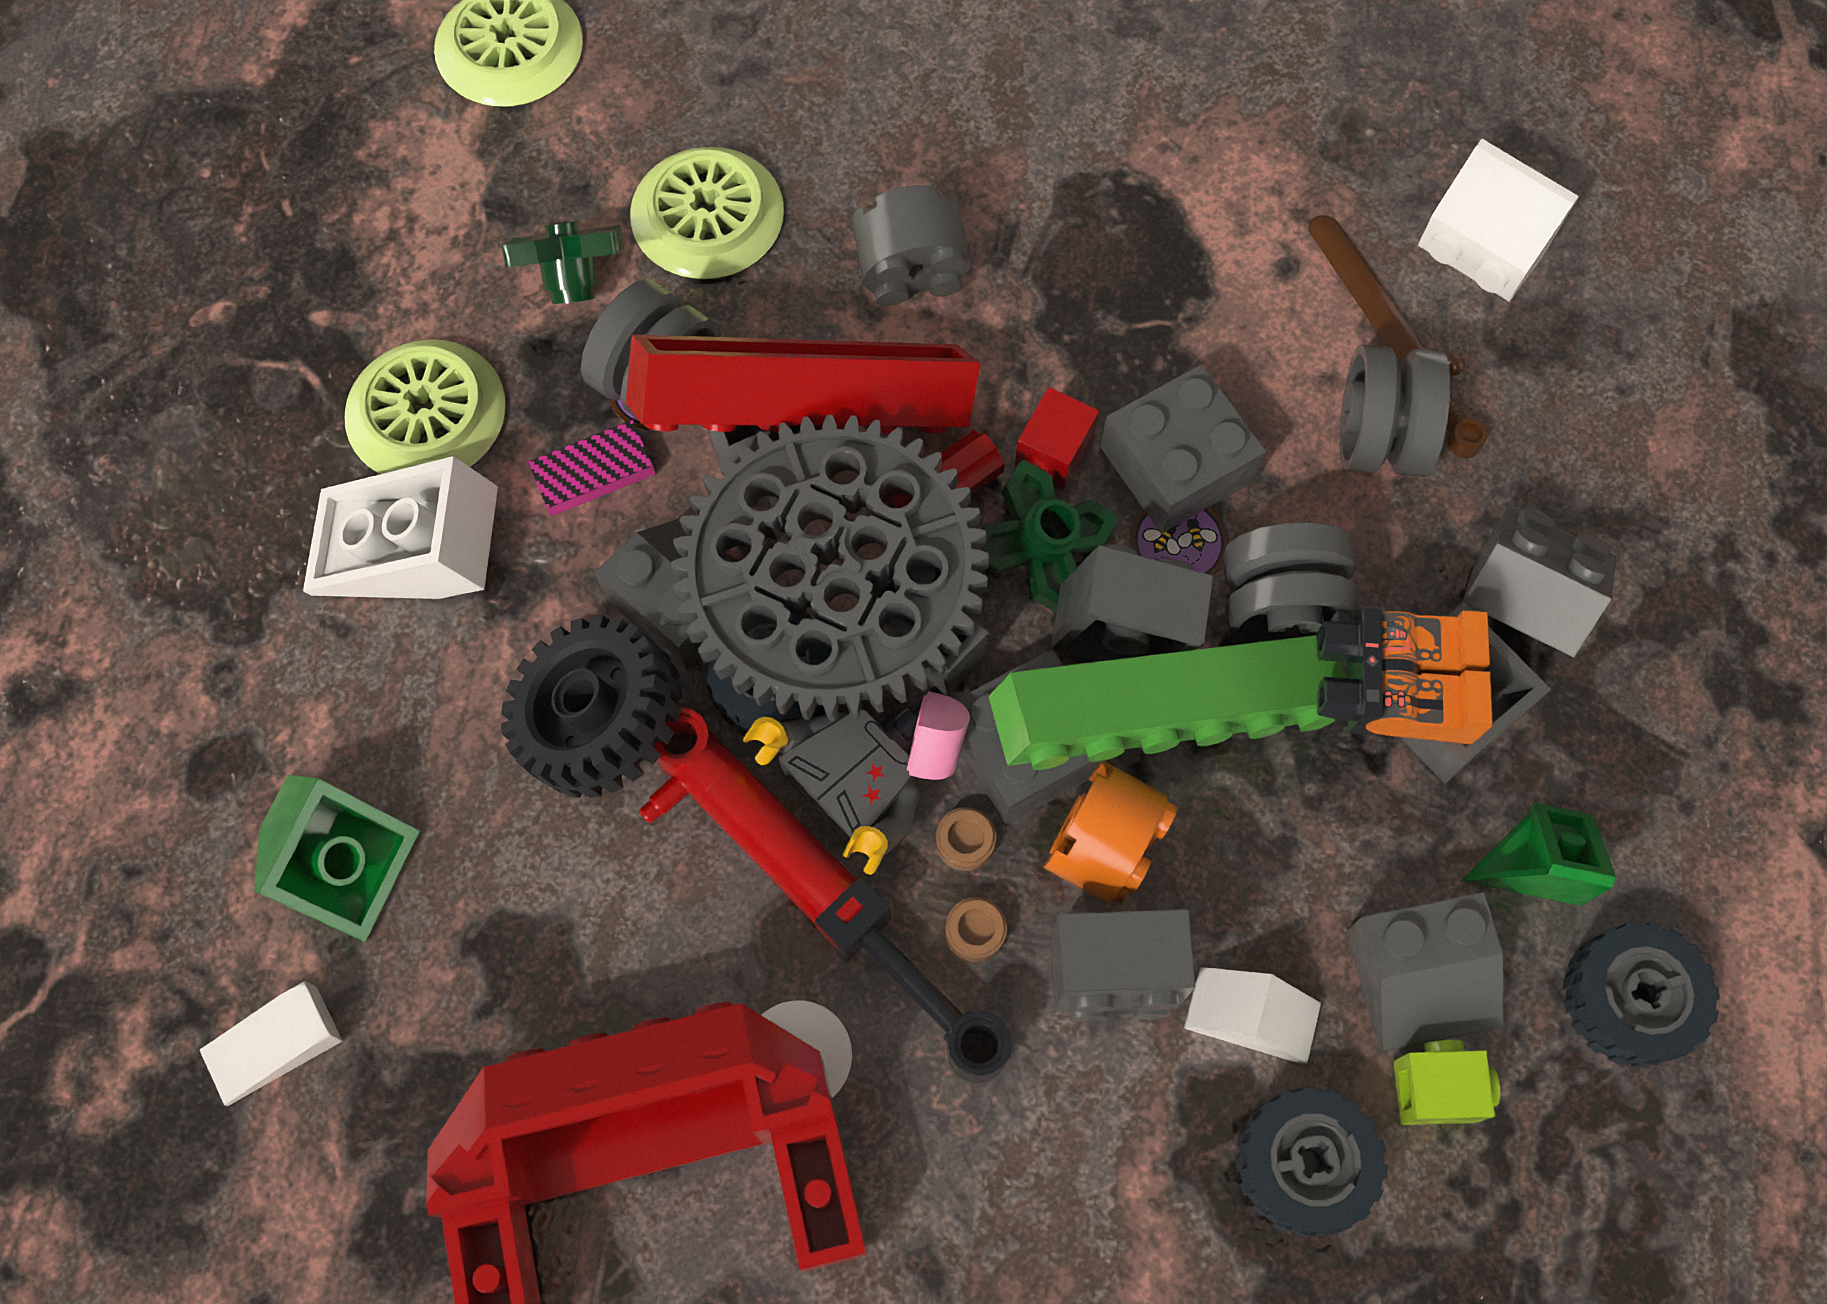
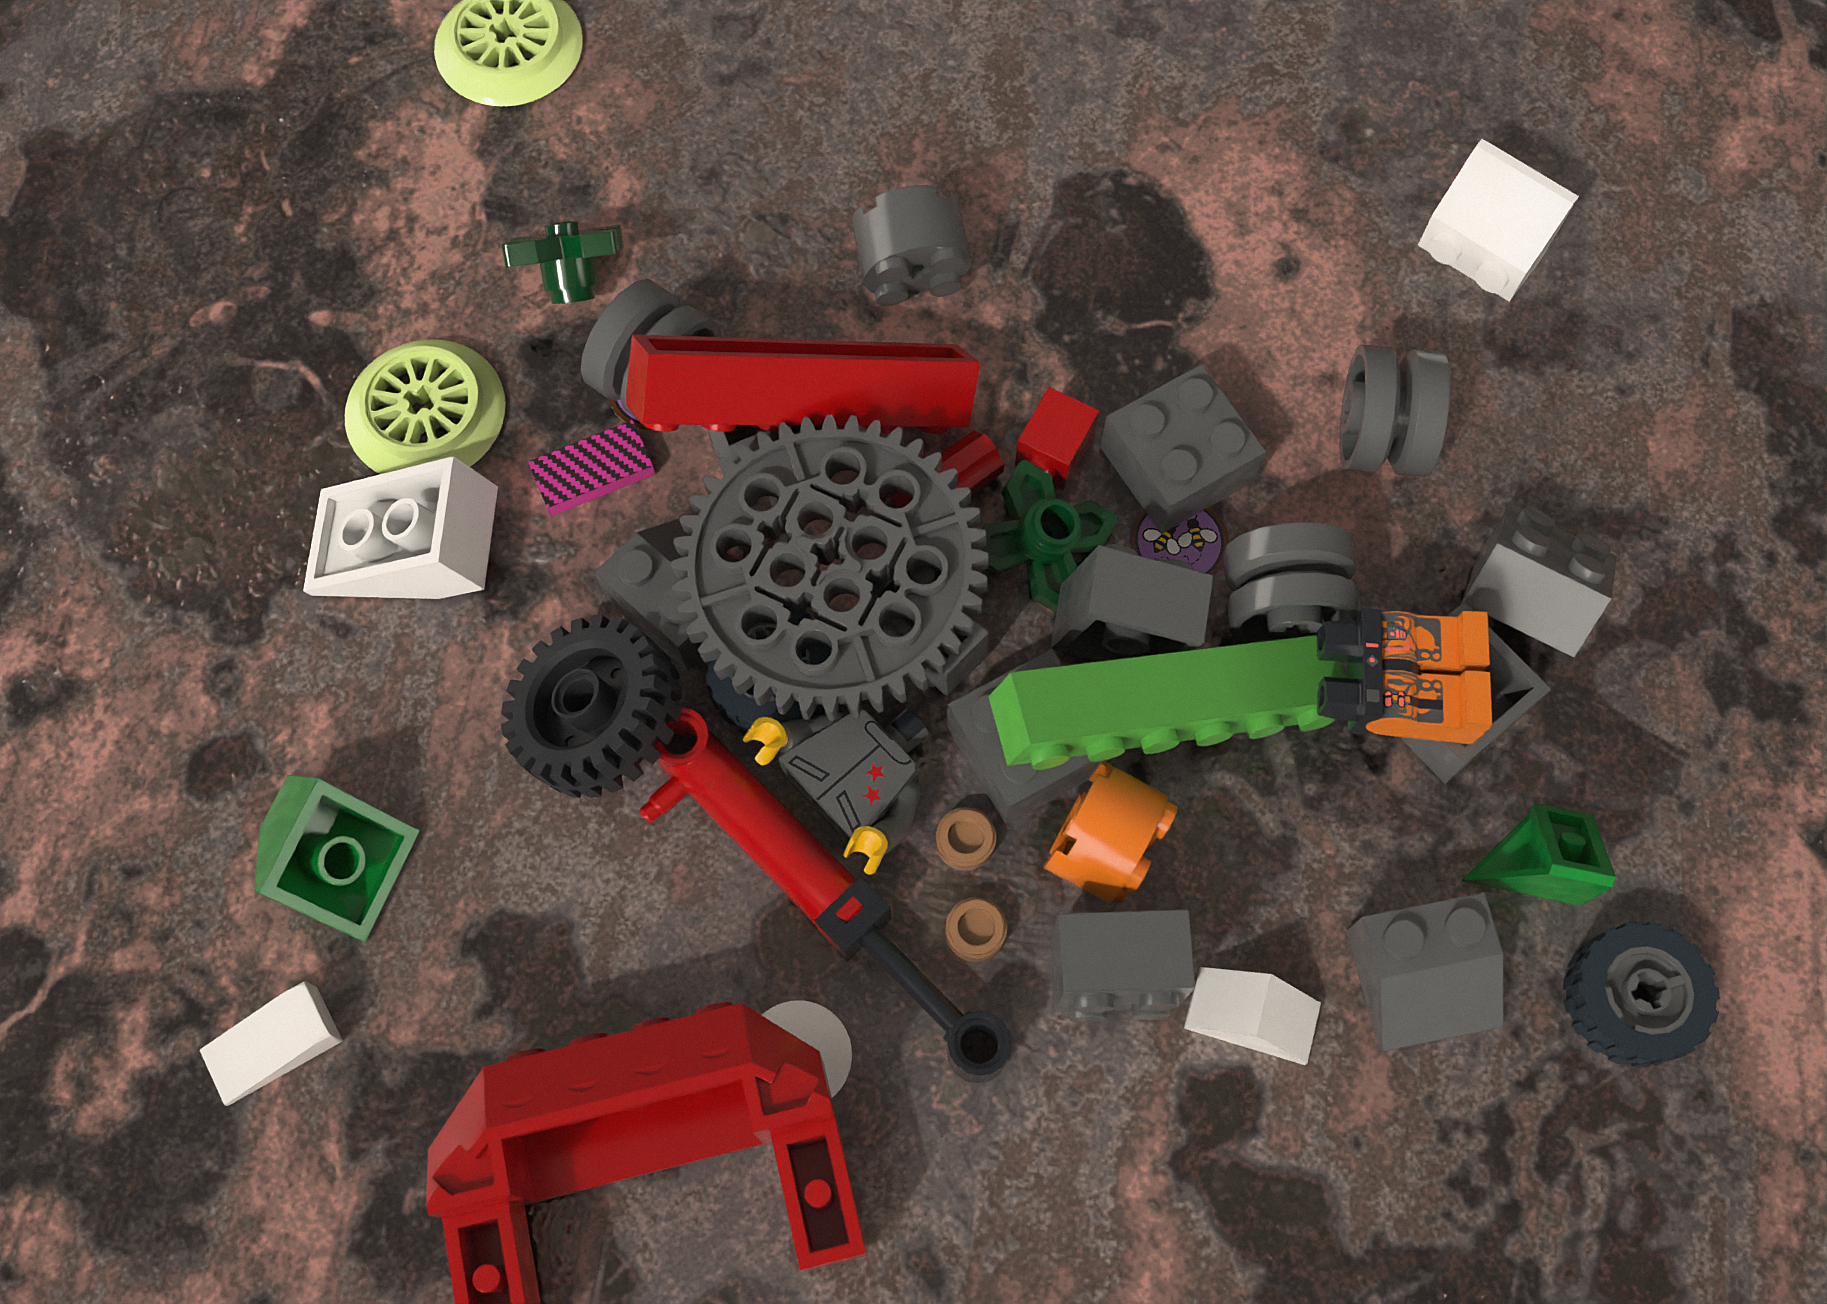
(726, 253): yellowish green piece -> none
(938, 737): bright pink brick -> none
(1311, 1162): black wheel -> none
(1445, 1085): lime brick -> none
(1466, 433): reddish brown sword -> none

